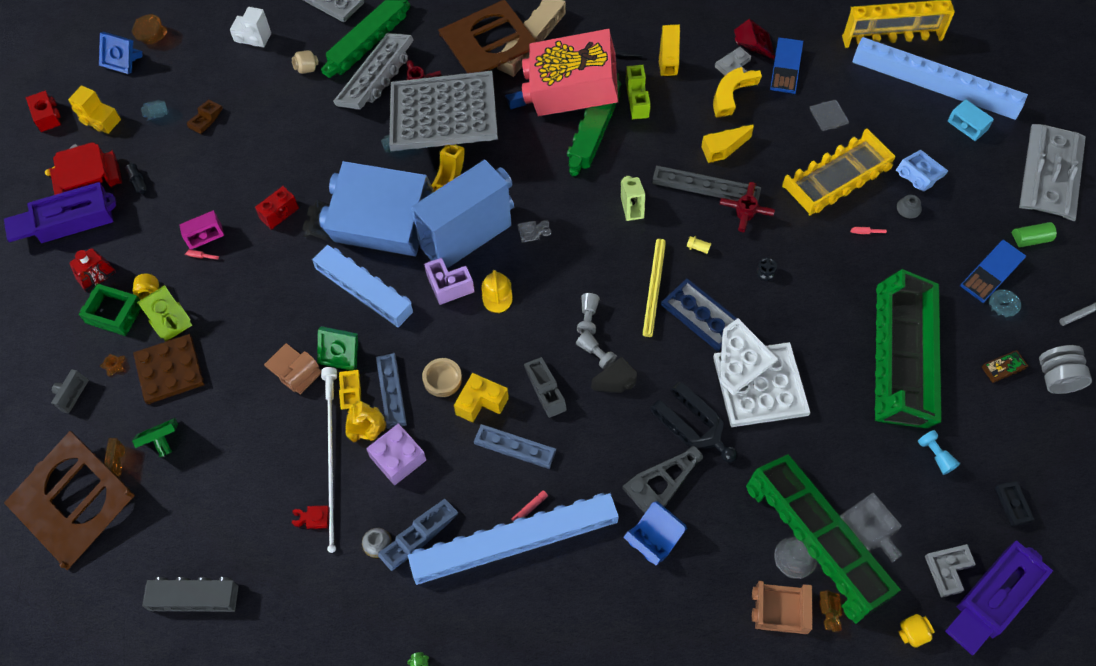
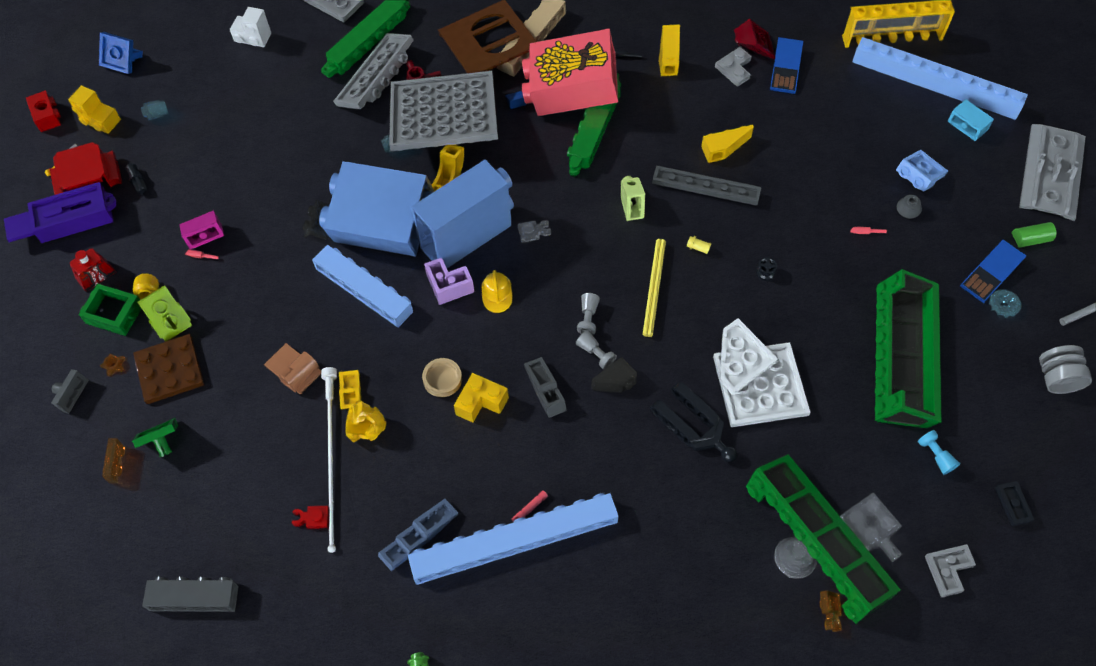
(46, 522): reddish brown door -> none
(149, 29): clear orange hat -> none
(206, 116): reddish brown slope -> none
(277, 207): red brick -> none
(304, 61): tan head -> none
(337, 348): green tile -> none
(375, 541): light grey piece -> none
(391, 390): sand blue tile -> none
(396, 454): lavender brick -> none
(515, 446): sand blue tile -> none
(638, 97): lime arch -> none
(642, 493): dark grey plate -> none
(656, 533): bracket -> none
(699, 312): dark blue piece -> none
(735, 79): yellow arch -> none
(744, 202): dark red bar -> none
(782, 608): nougat panel -> none
(829, 115): clear piece -> none
(839, 173): window -> none
(916, 630): yellow head -> none
(998, 596): dark purple piece -> none
(1004, 366): tile -> none

